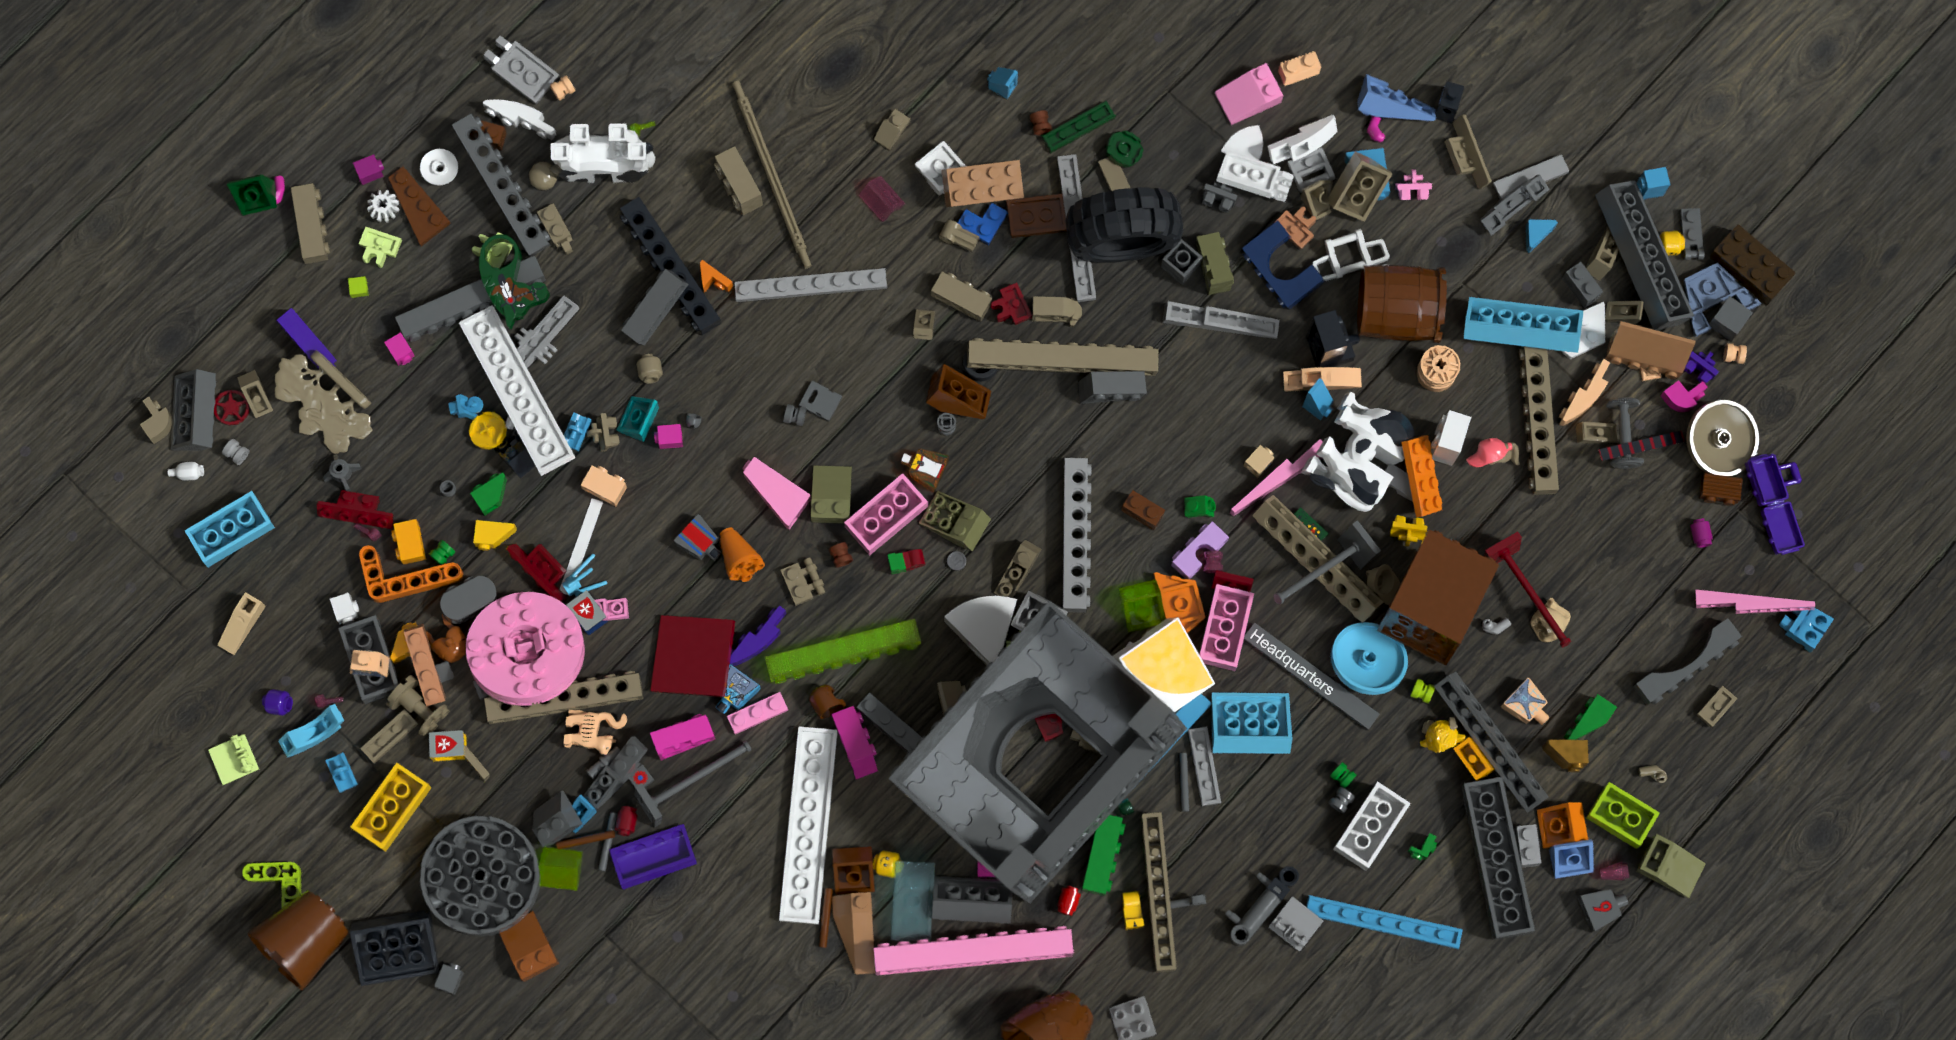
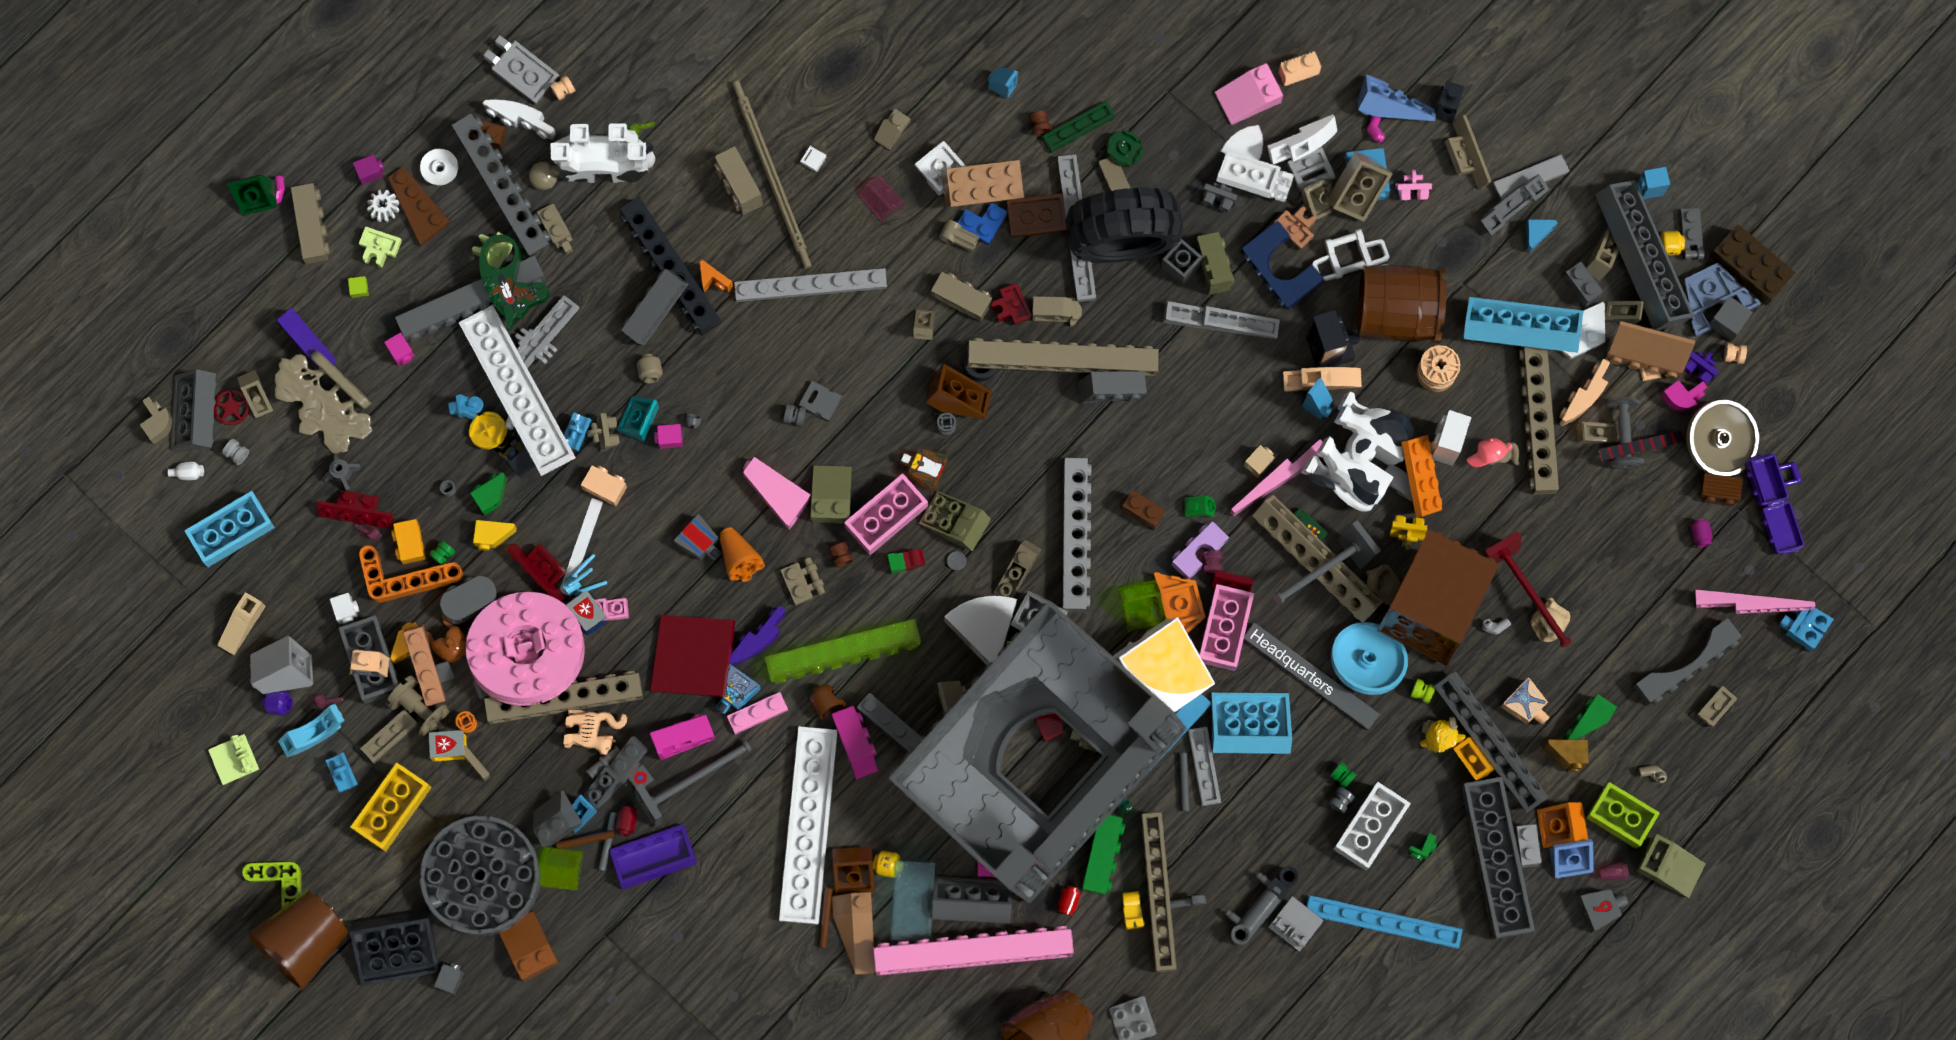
(281, 667): none -> light grey slope
(467, 725): none -> orange wheel
(813, 159): none -> white tile

